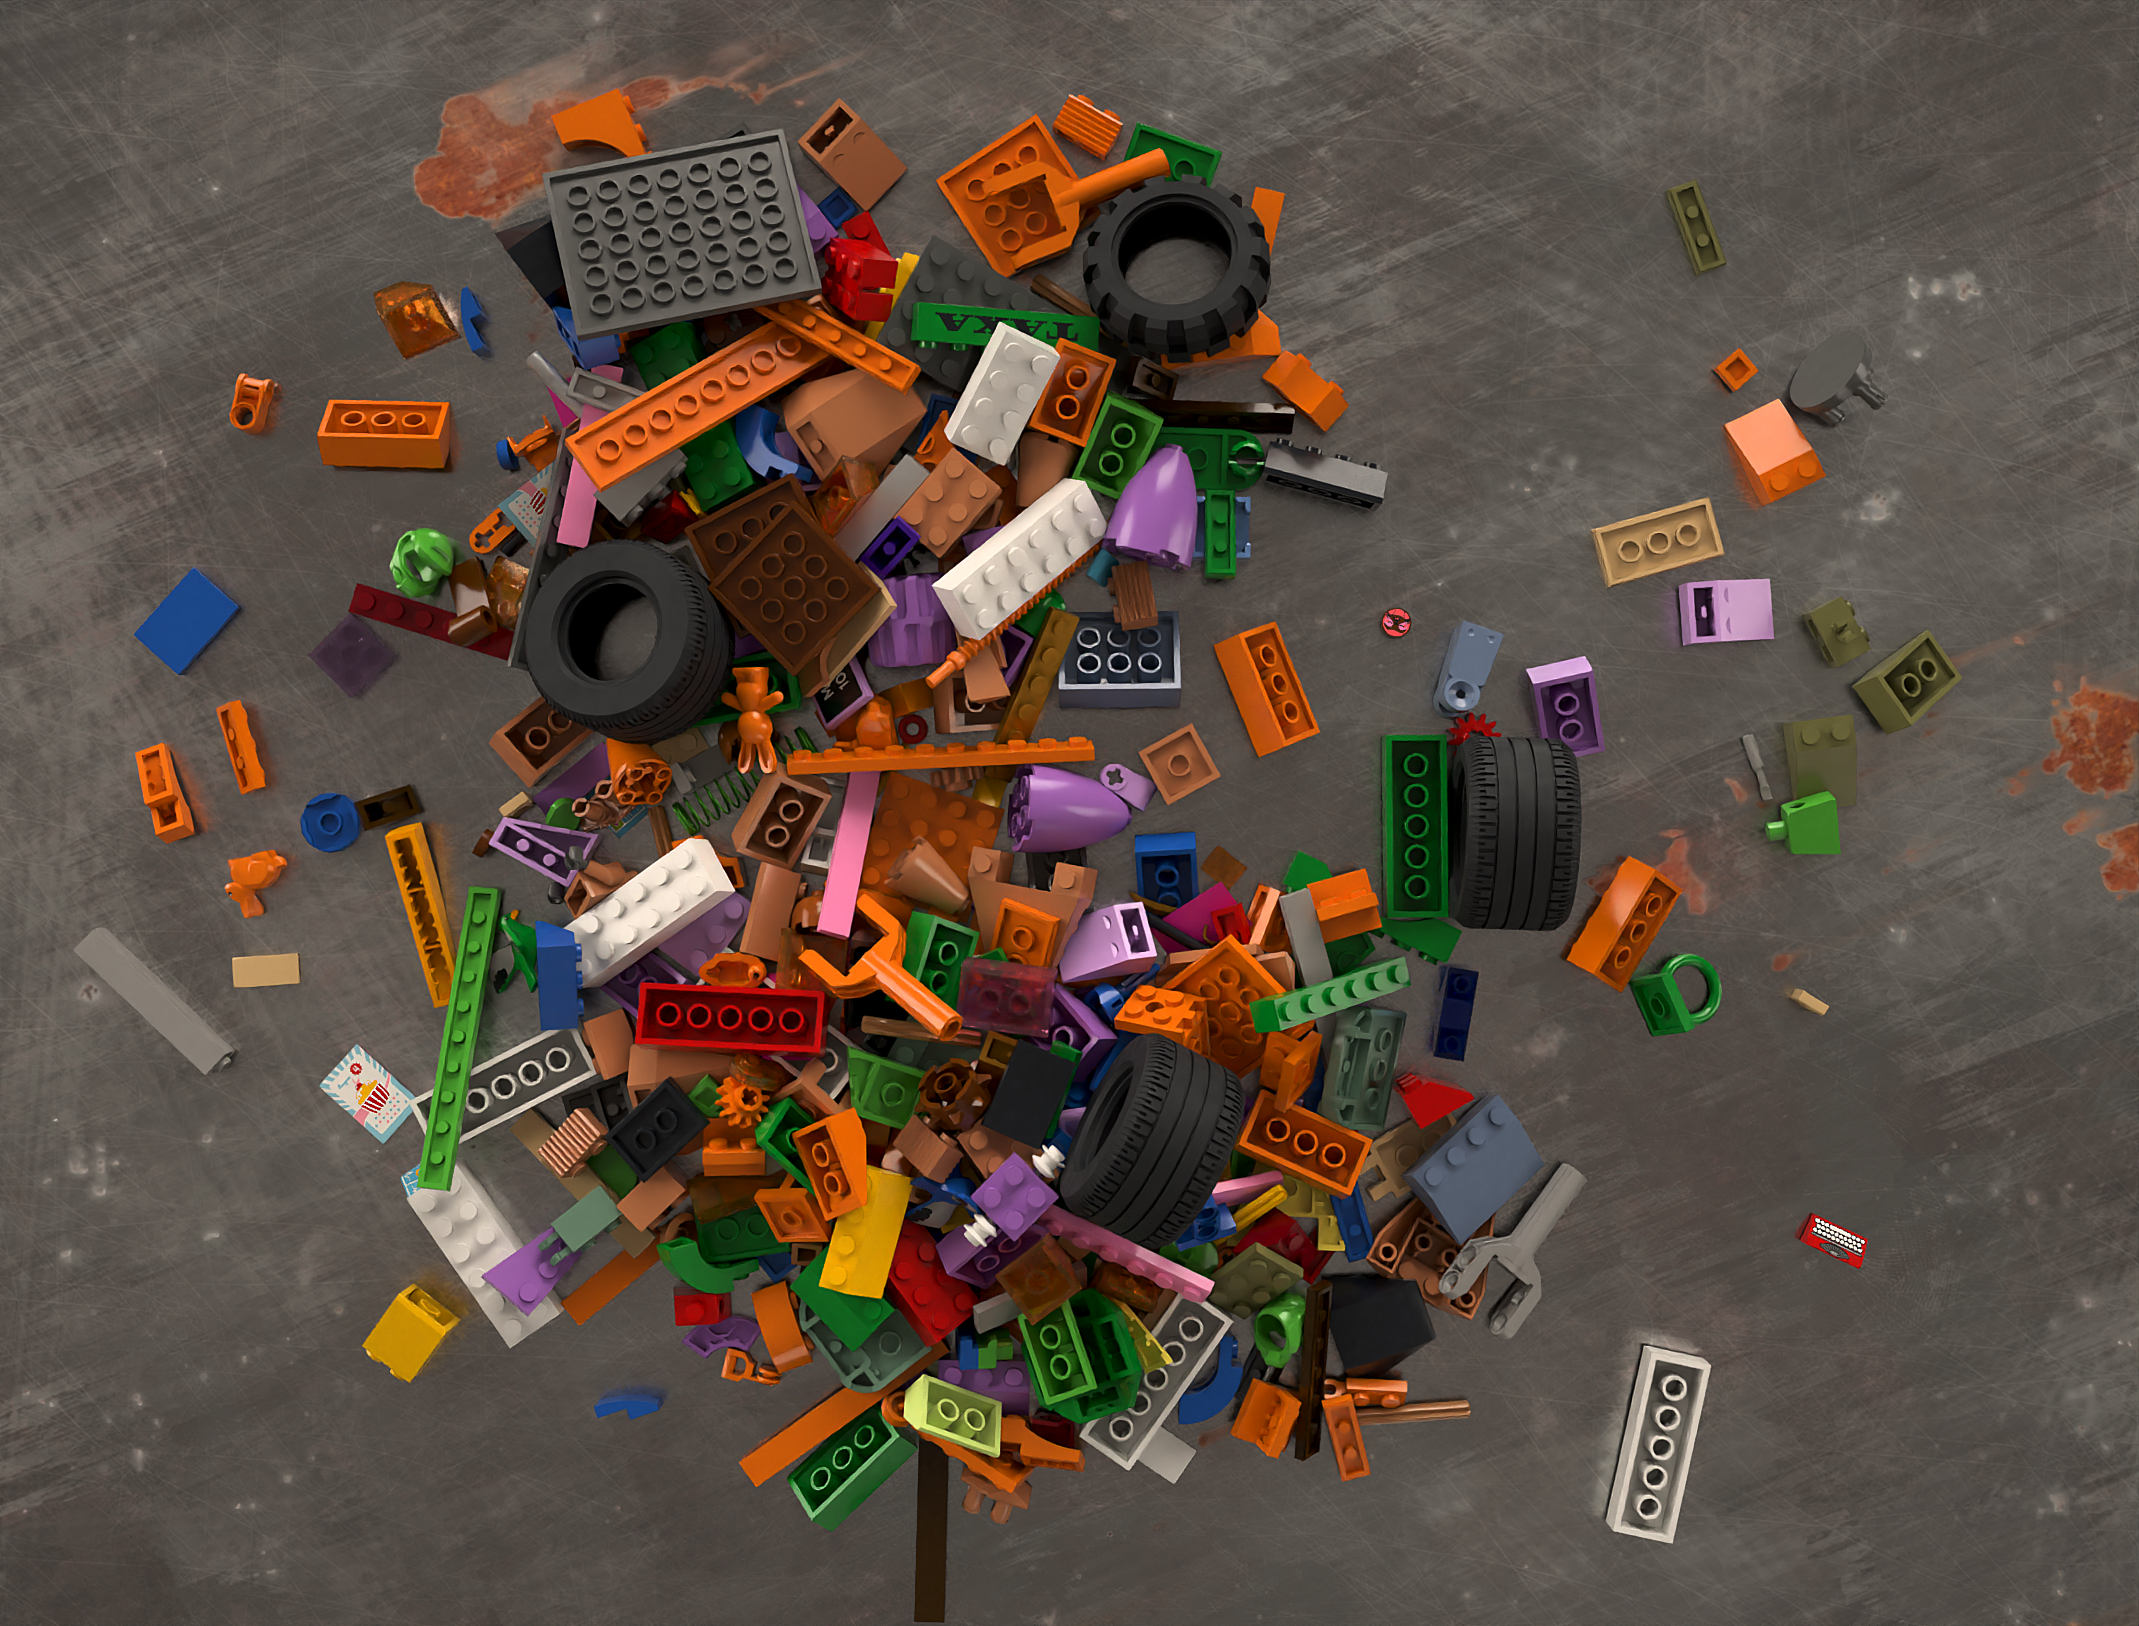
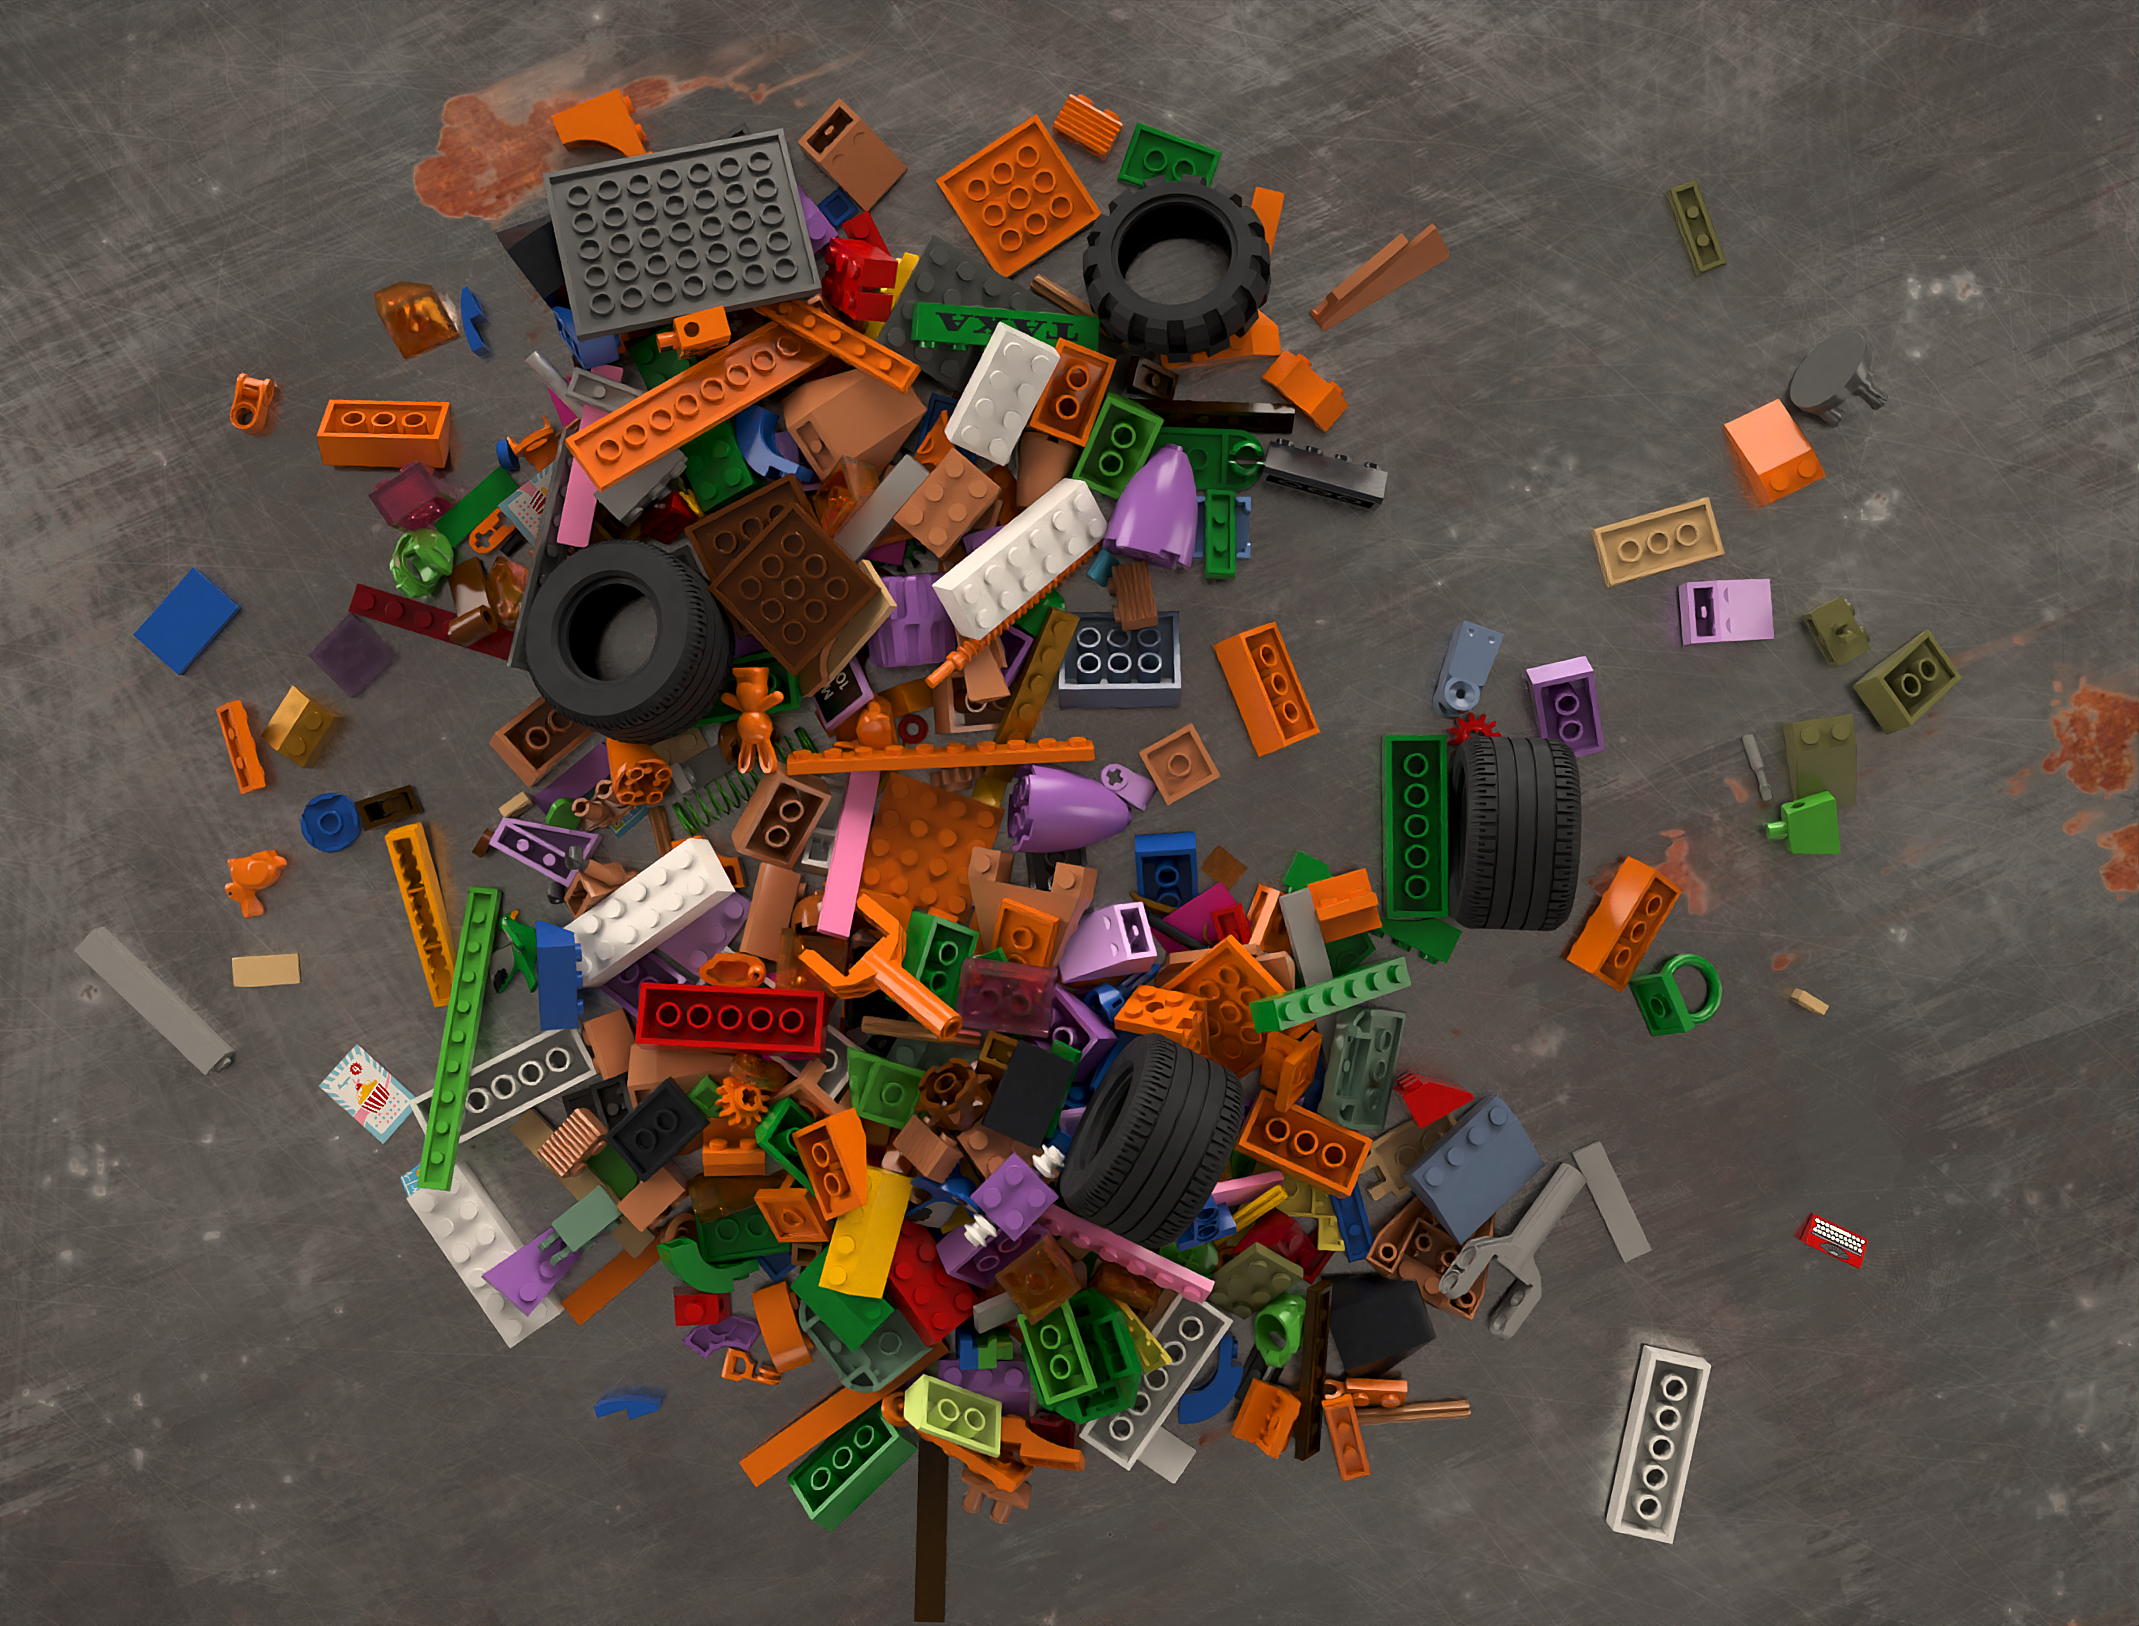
(163, 794): orange slope -> none
(301, 728): none -> pearl gold slope
(410, 1333): yellow slope -> none
(414, 497): none -> clear pink brick
(476, 506): none -> green tile
(696, 334): none -> orange torso
(890, 548): dark purple slope -> none
(927, 878): nougat cone -> none
(1073, 197): orange piece -> none
(1381, 275): none -> nougat wedge
(1395, 622): tile -> none
(1454, 1013): clear blue slope -> none
(1611, 1201): none -> light grey tile
(1736, 370): orange plate -> none

